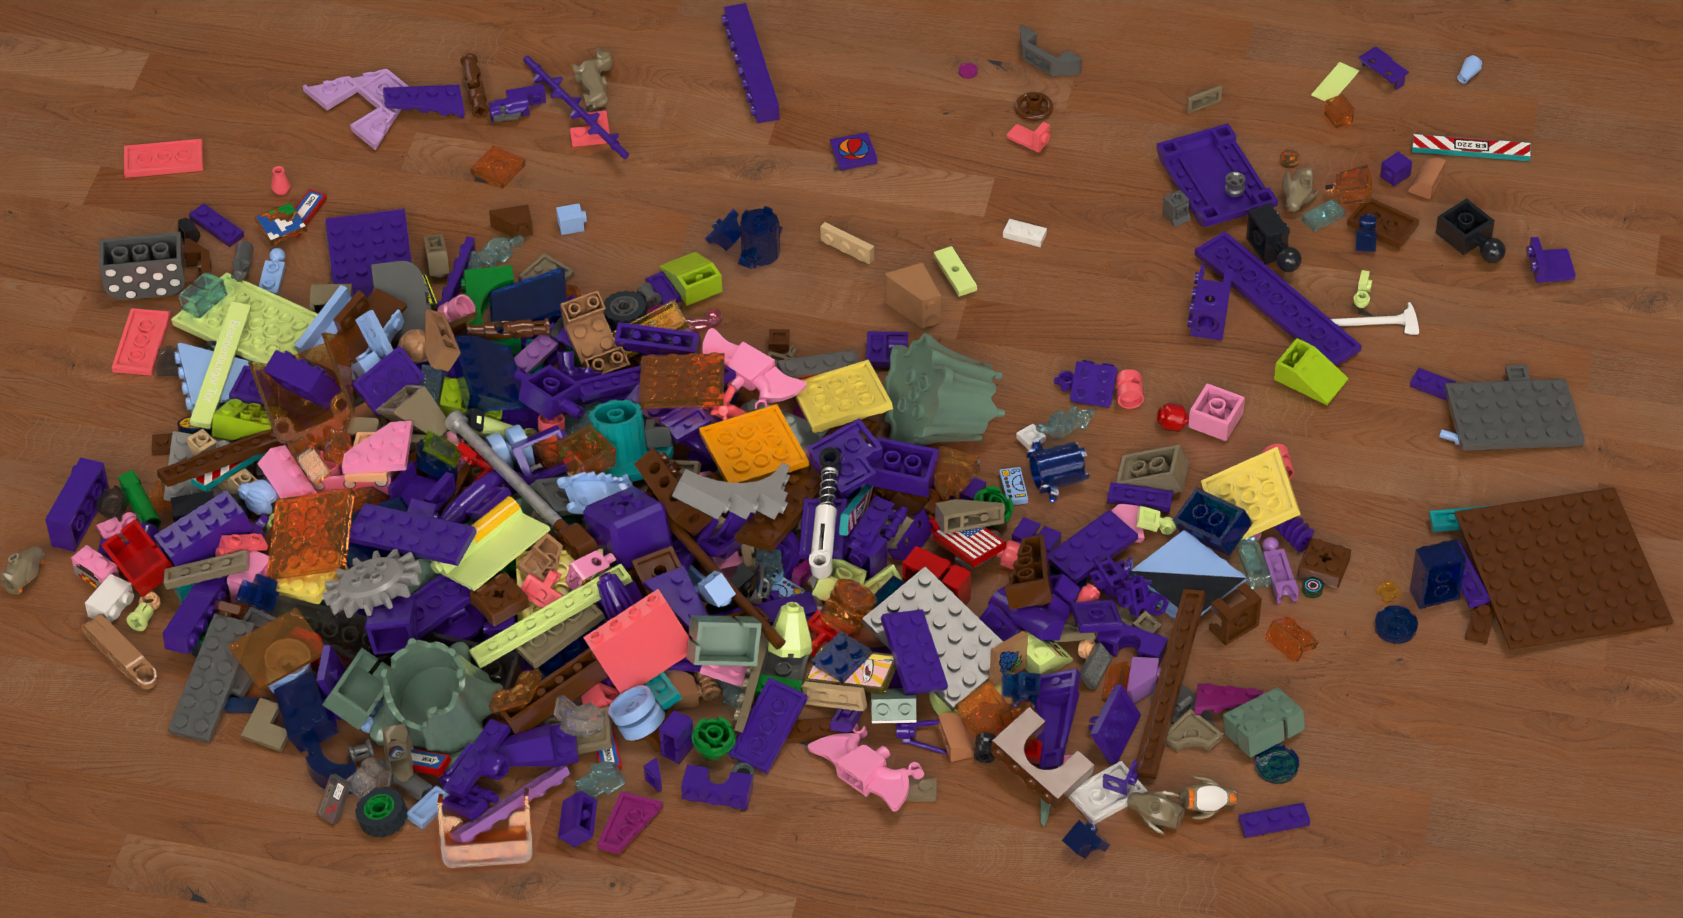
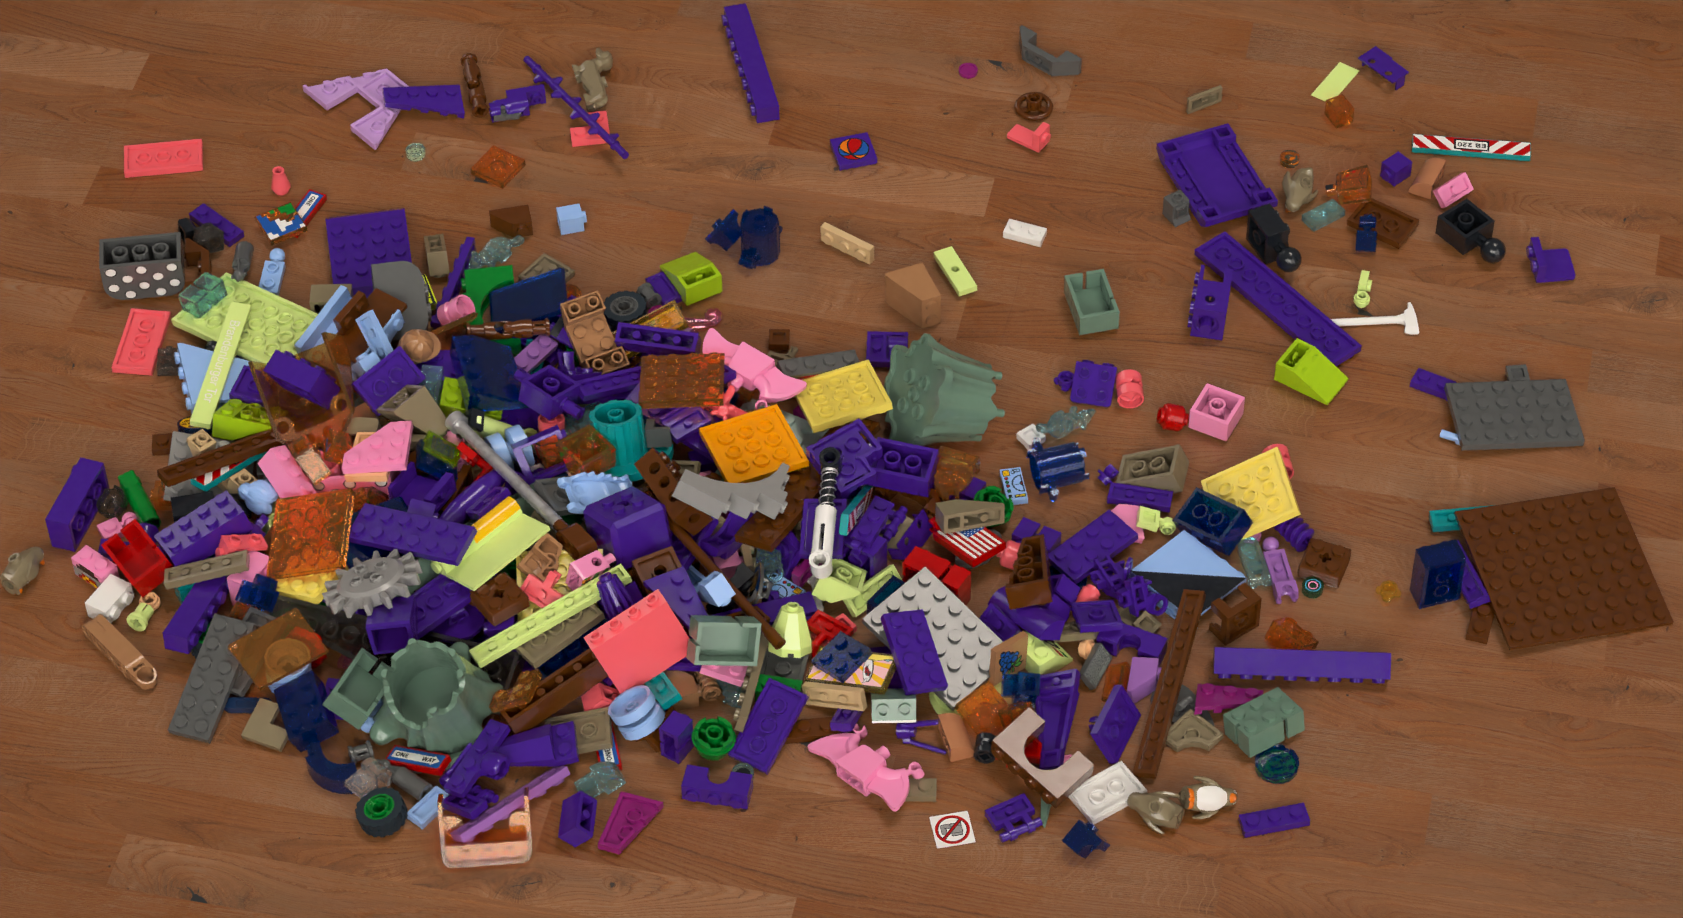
(209, 237): none -> clear smoke brick
(226, 609): reddish brown plate -> none
(329, 670): dark purple plate -> none
(333, 798): dark grey tile -> none
(400, 766): dark tan piece -> none
(415, 152): none -> clear light blue tile
(440, 342): medium nougat slope -> none
(578, 720): clear brick -> none
(652, 774): dark purple slope -> none
(847, 606): clear orange wheel -> none
(952, 829): none -> sticker
(1010, 812): none -> dark purple plate
(1094, 306): none -> sand green piece
(1109, 473): none -> dark purple plate
(1124, 785): dark purple bracket -> none
(1235, 184): flat silver wheel -> none
(1302, 663): none -> dark purple brick
(1396, 624): clear blue tile -> none
(1453, 190): none -> bright pink plate
(1470, 67): light blue cone -> none

